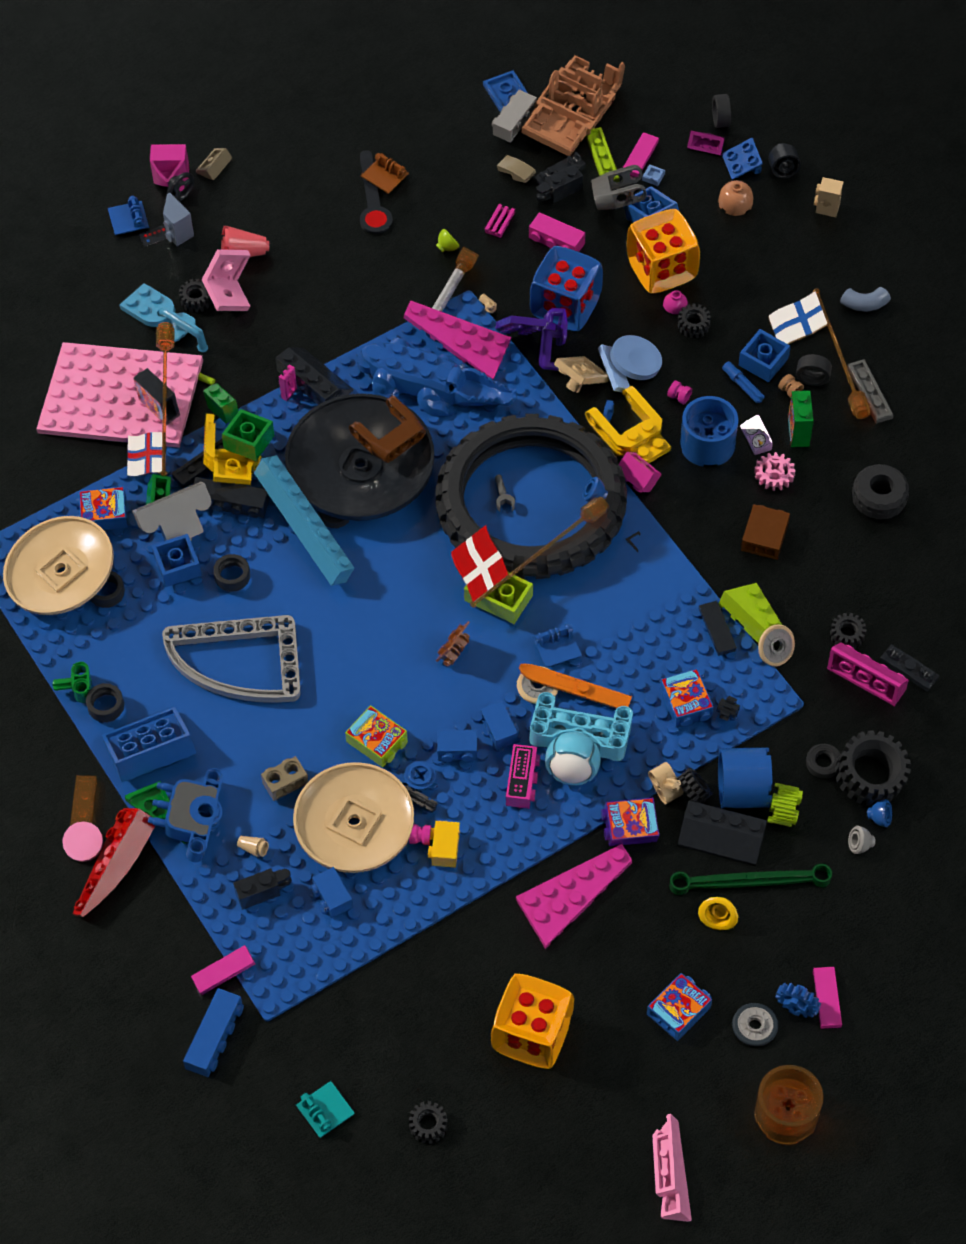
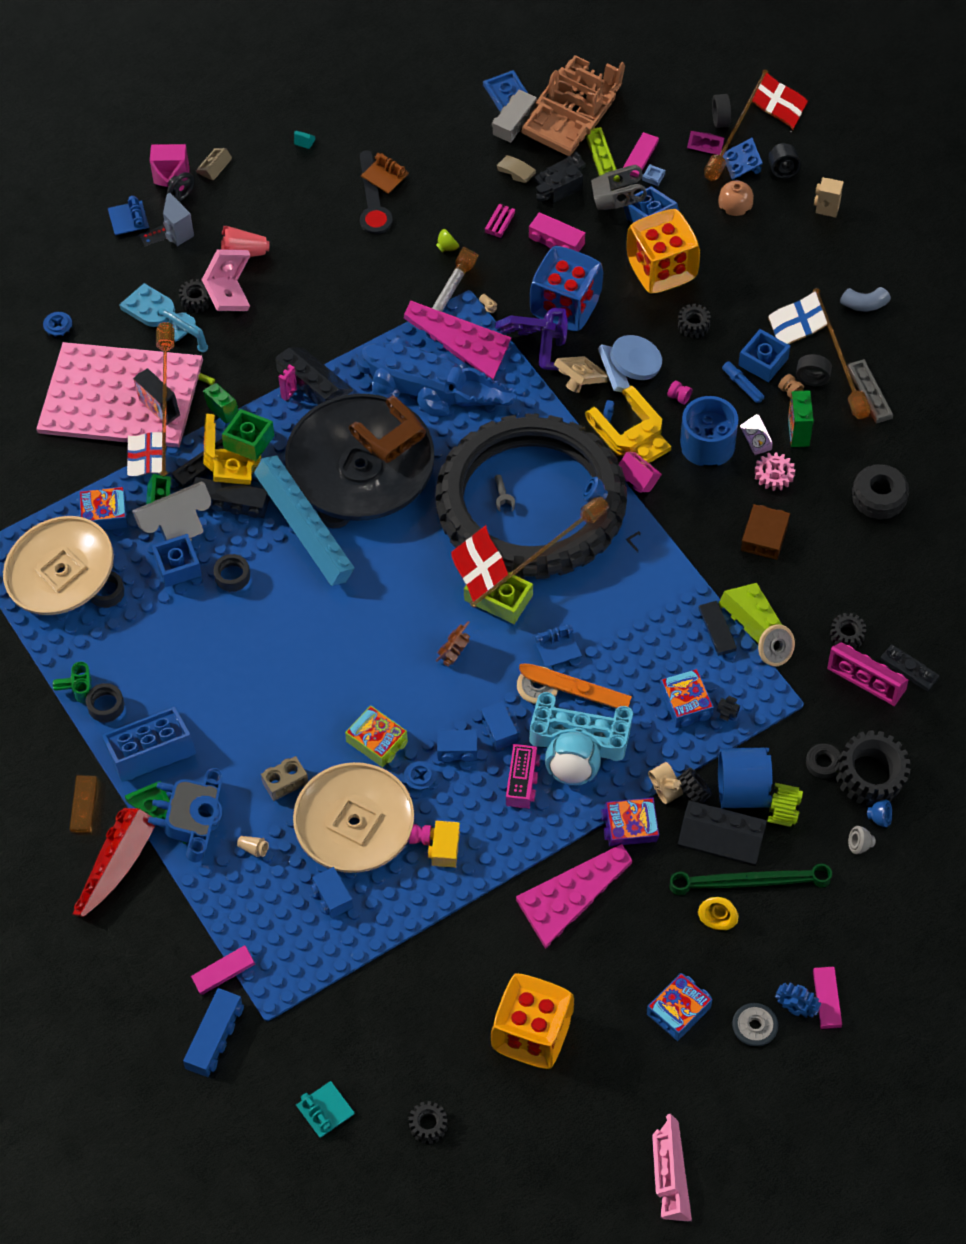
(57, 318): none -> blue gear
(83, 841): bright pink tile -> none
(219, 635): light grey beam -> none
(261, 887): black hinge -> none
(303, 139): none -> teal slope
(422, 800): black axle -> none
(675, 302): dark pink brick -> none
(772, 98): none -> flag
(792, 1088): clear orange brick -> none

